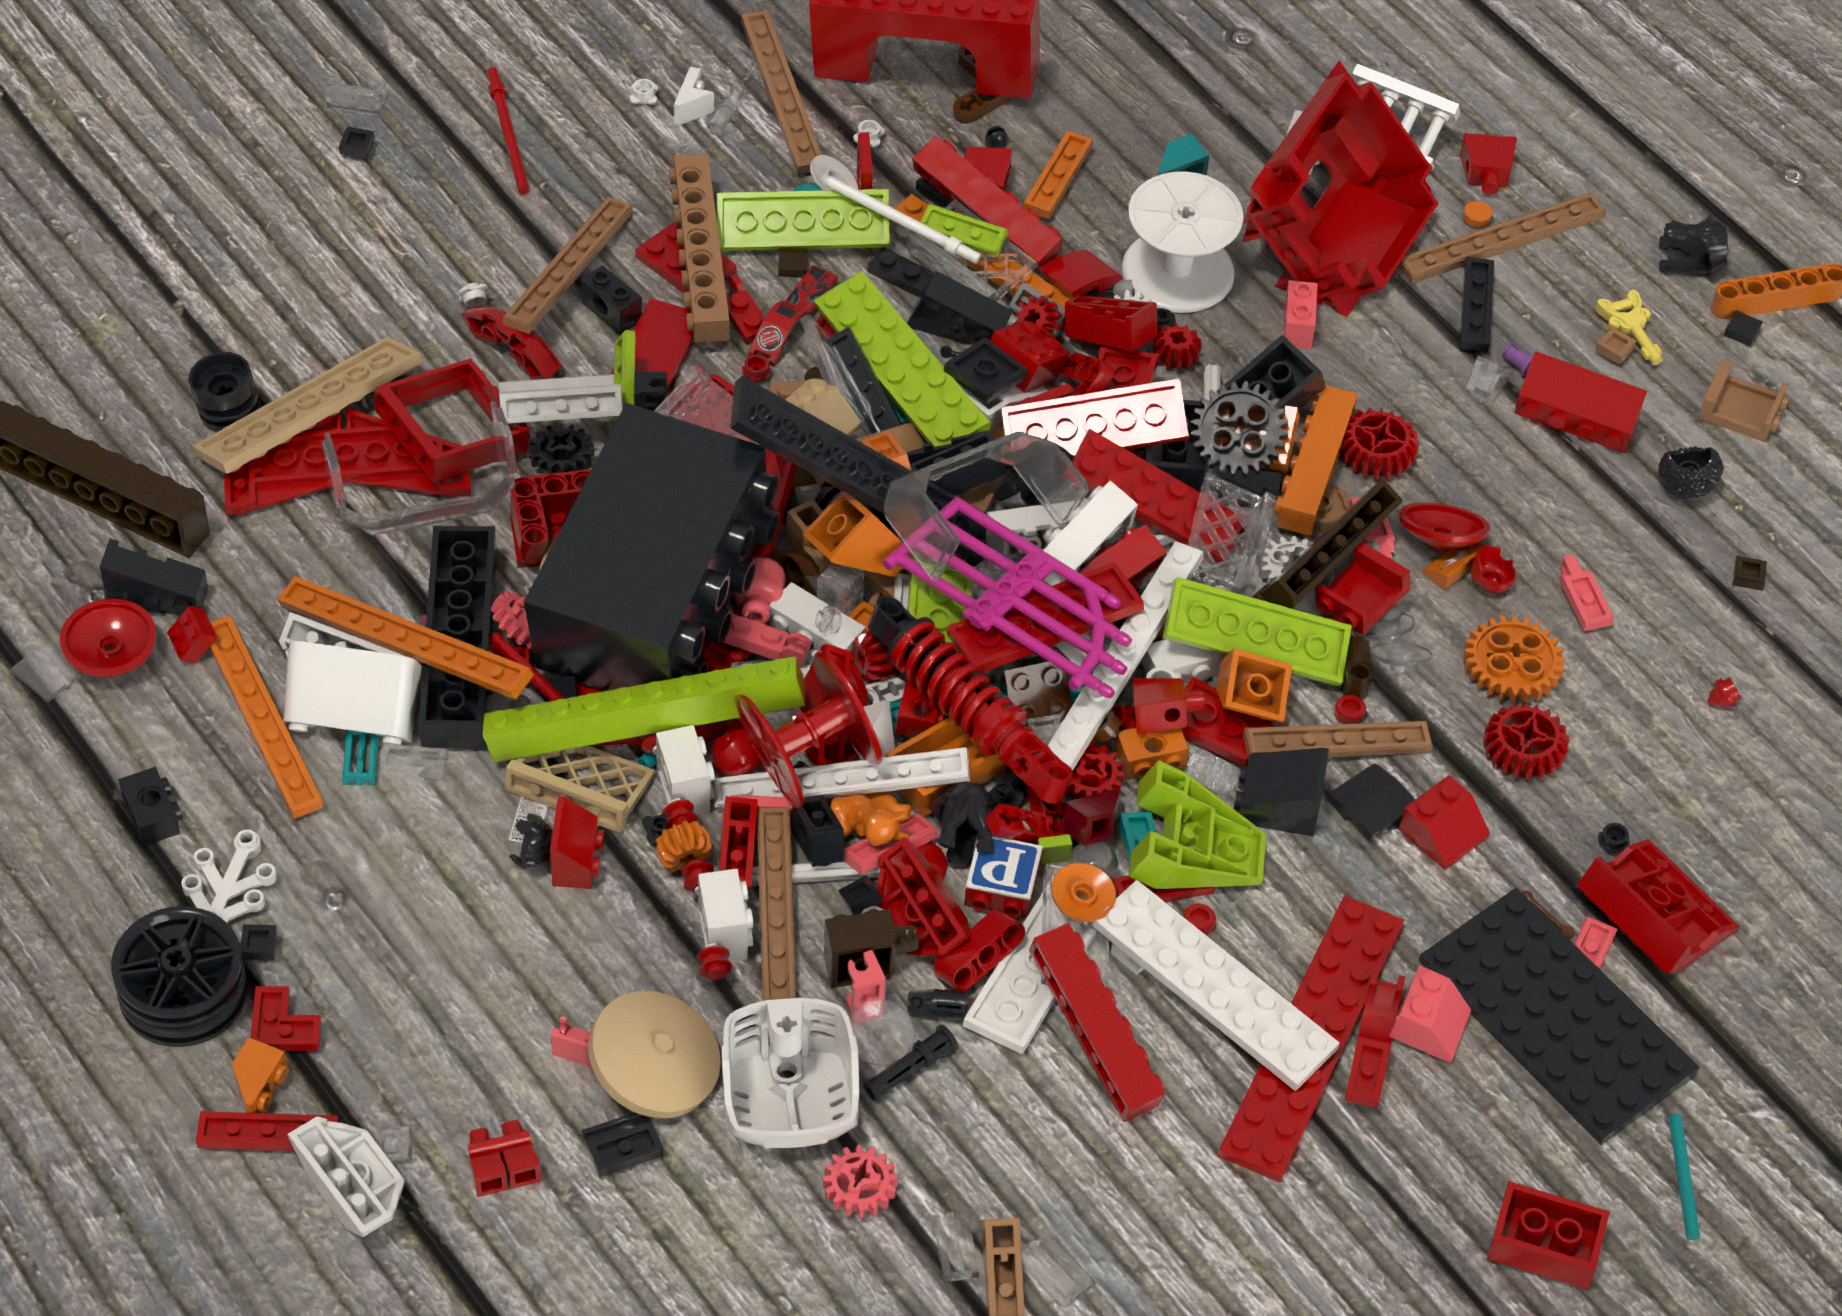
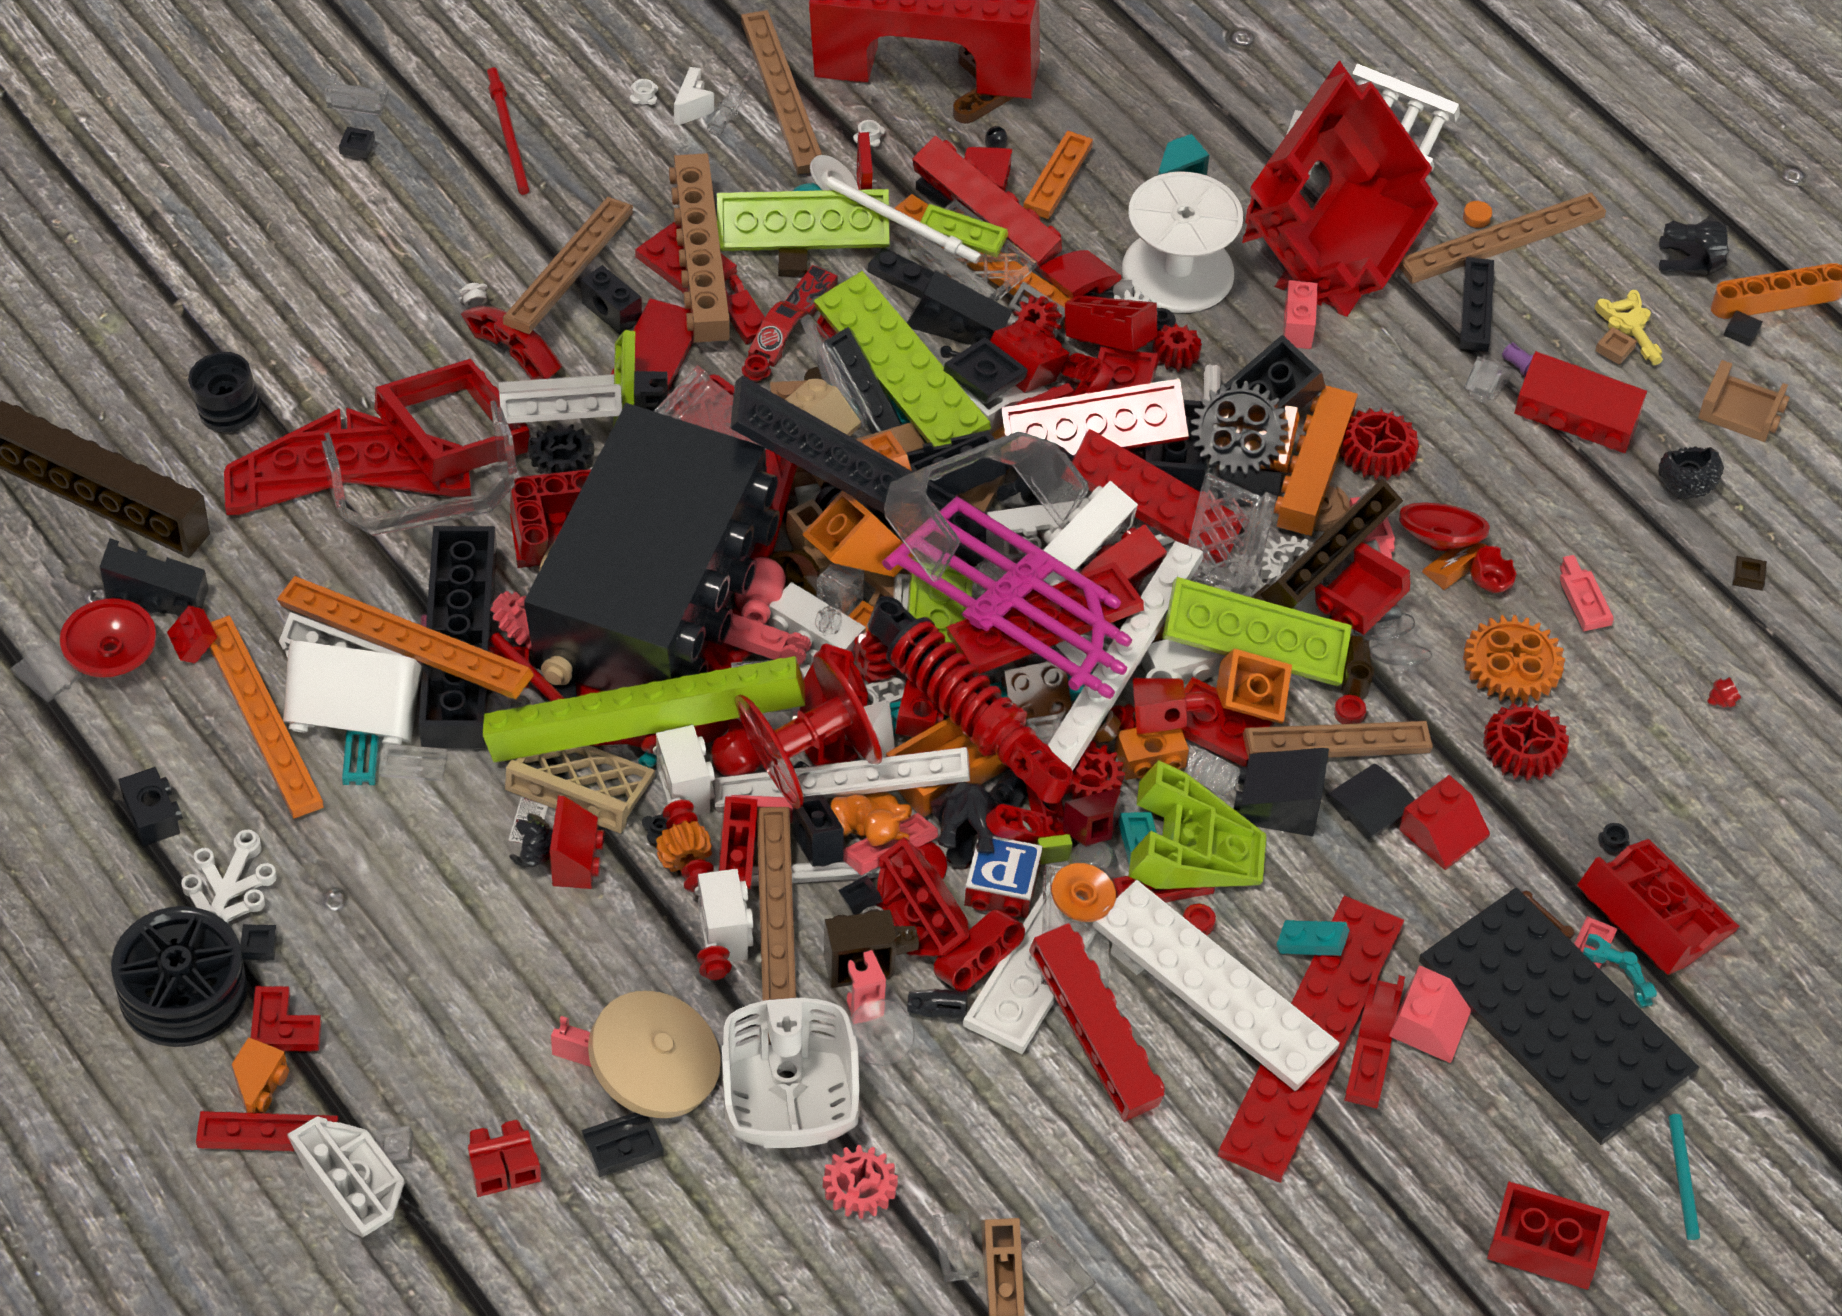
(307, 405): tan plate -> none
(557, 670): none -> tan plate
(923, 1054): black pin -> none
(1312, 937): none -> teal plate
(1487, 160): red torso -> none
(1627, 961): none -> teal piece

